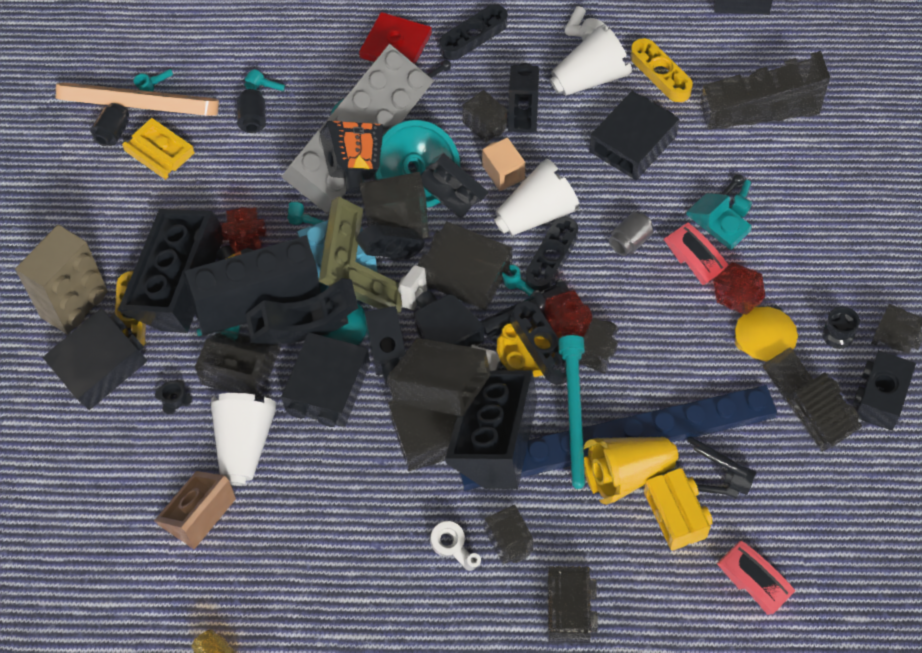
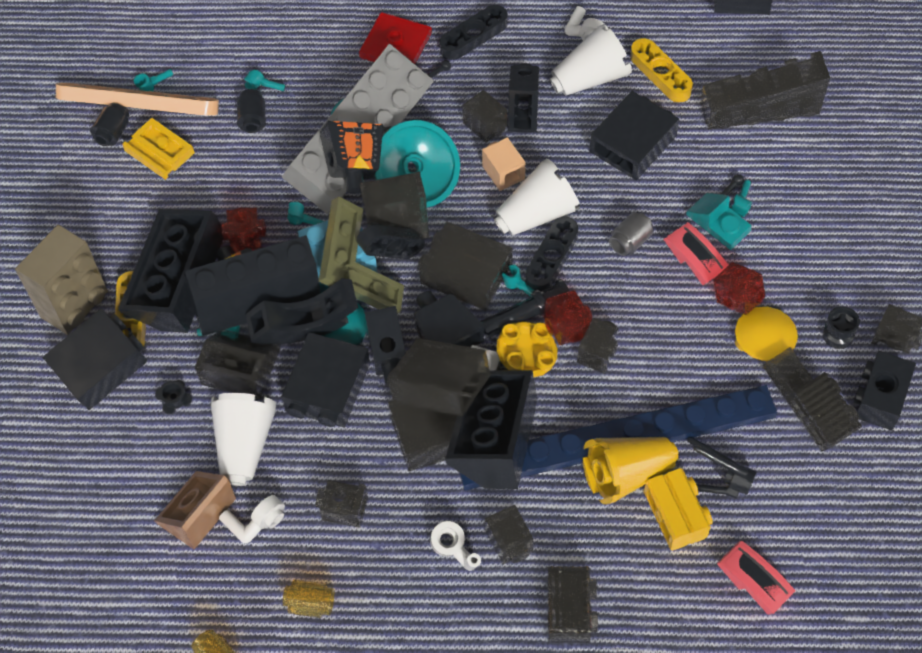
(266, 514): none -> white plate
(309, 598): none -> clear yellow brick
(345, 512): none -> clear smoke brick
(412, 286): white plate -> none
(452, 185): black bracket -> none
(540, 328): black beam -> none
(571, 349): teal piece -> none

